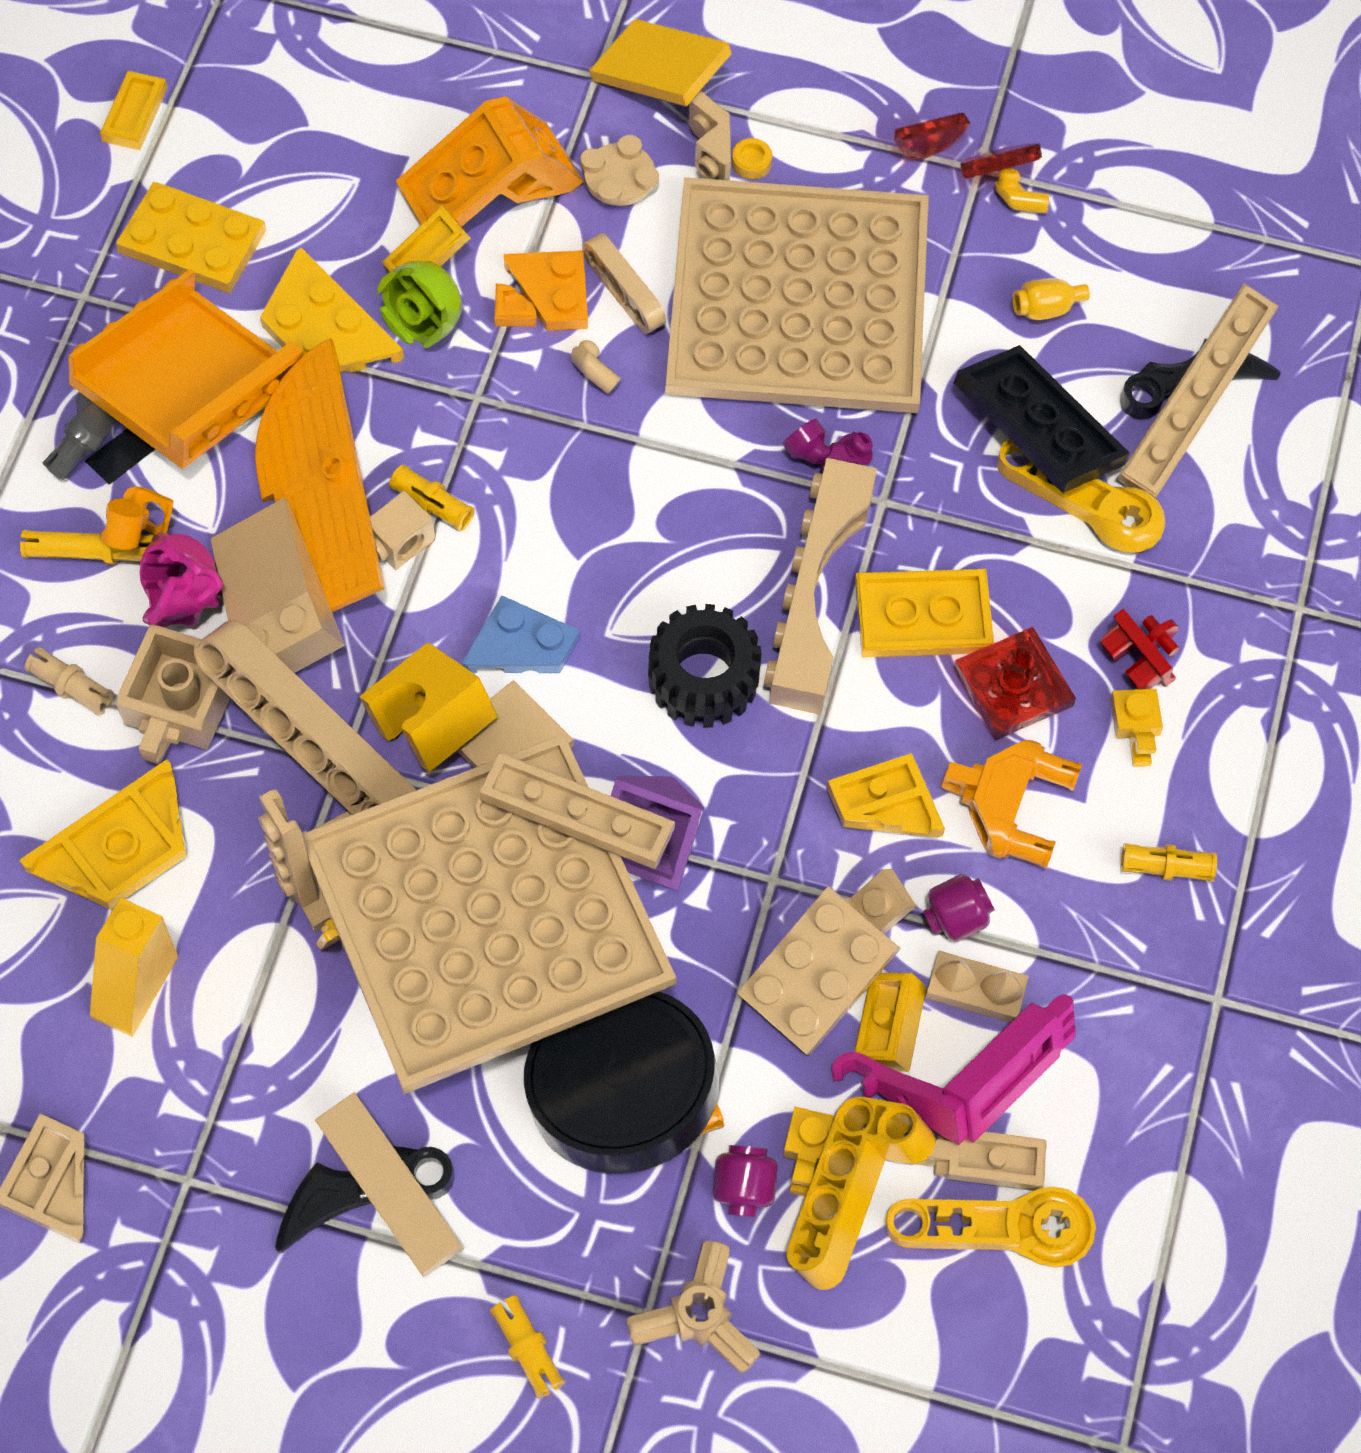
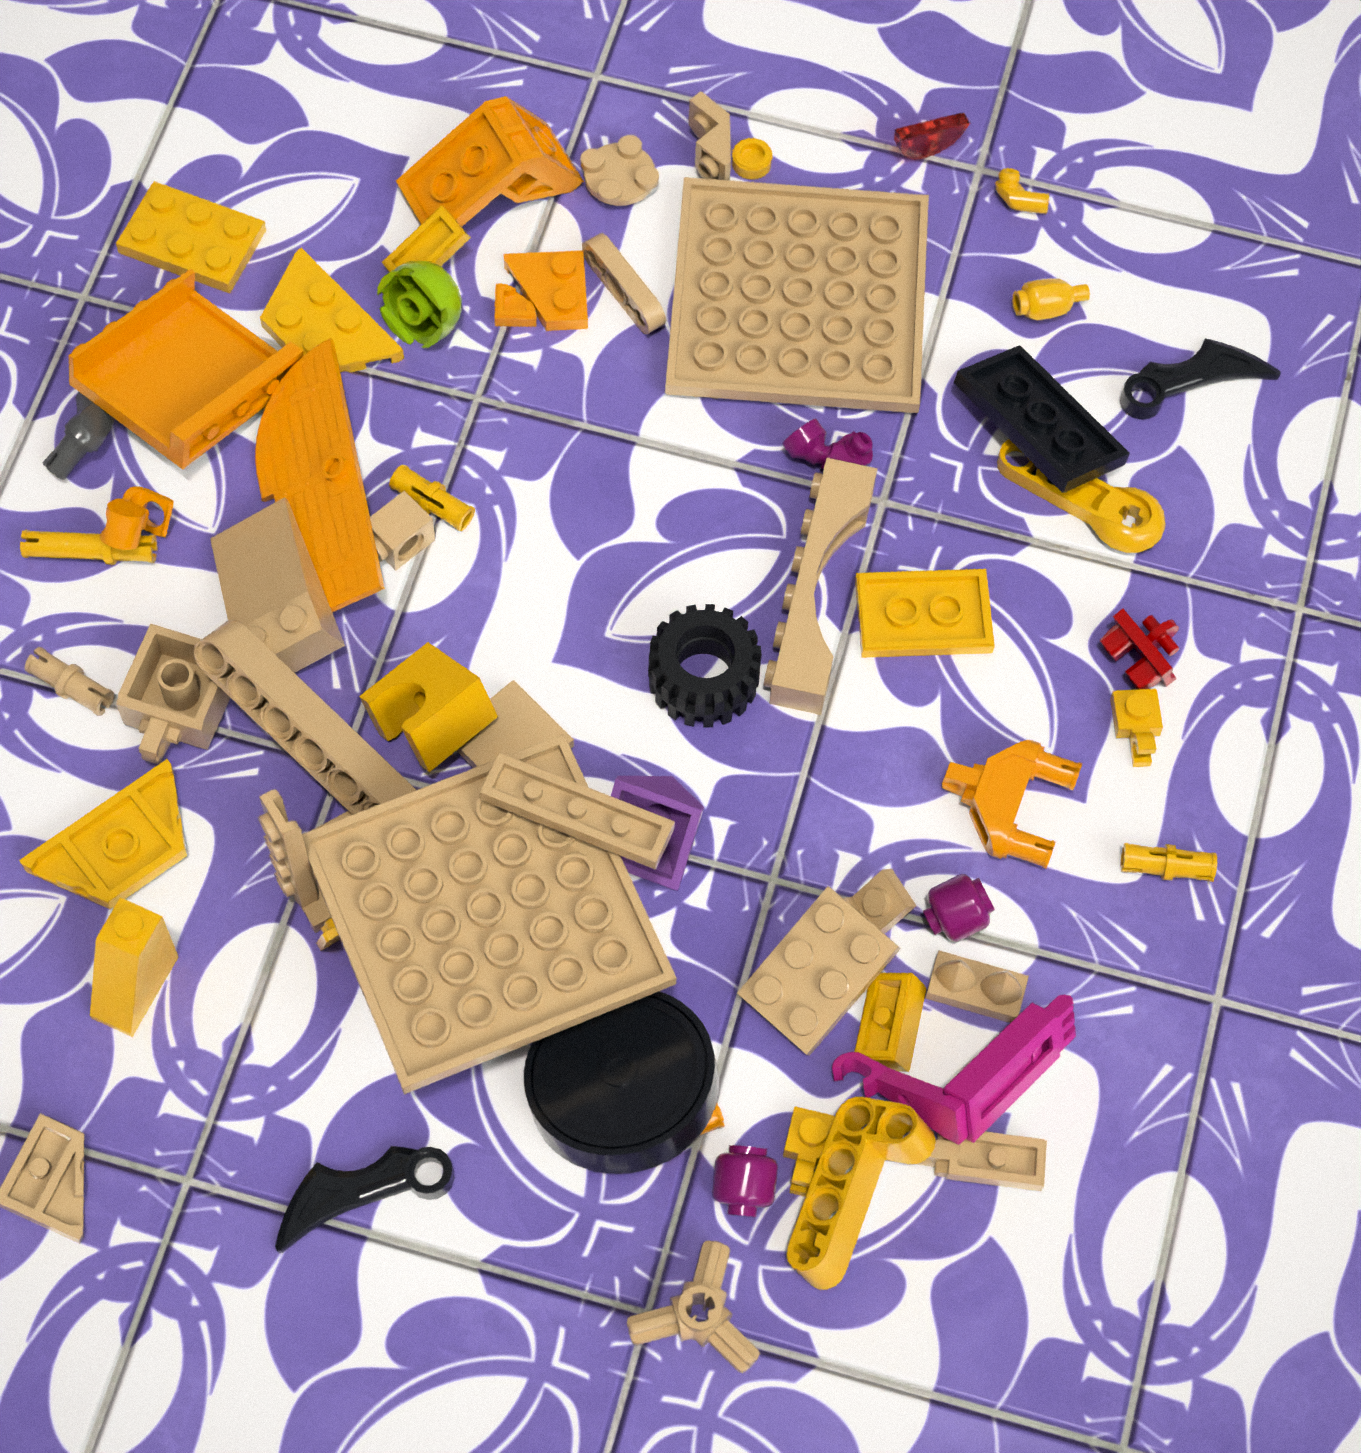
(119, 456): black sticker -> none
(133, 110): yellow tile -> none
(178, 580): dark pink head -> none
(389, 1184): tan tile -> none
(521, 641): medium blue wing -> none
(527, 1346): yellow pin -> none
(586, 360): tan arm -> none
(660, 62): yellow tile -> none
(886, 799): yellow wing -> none
(1000, 159): clear red tile -> none
(1004, 1225): yellow beam -> none
(1021, 660): clear red plate -> none
(1198, 391): tan tile -> none

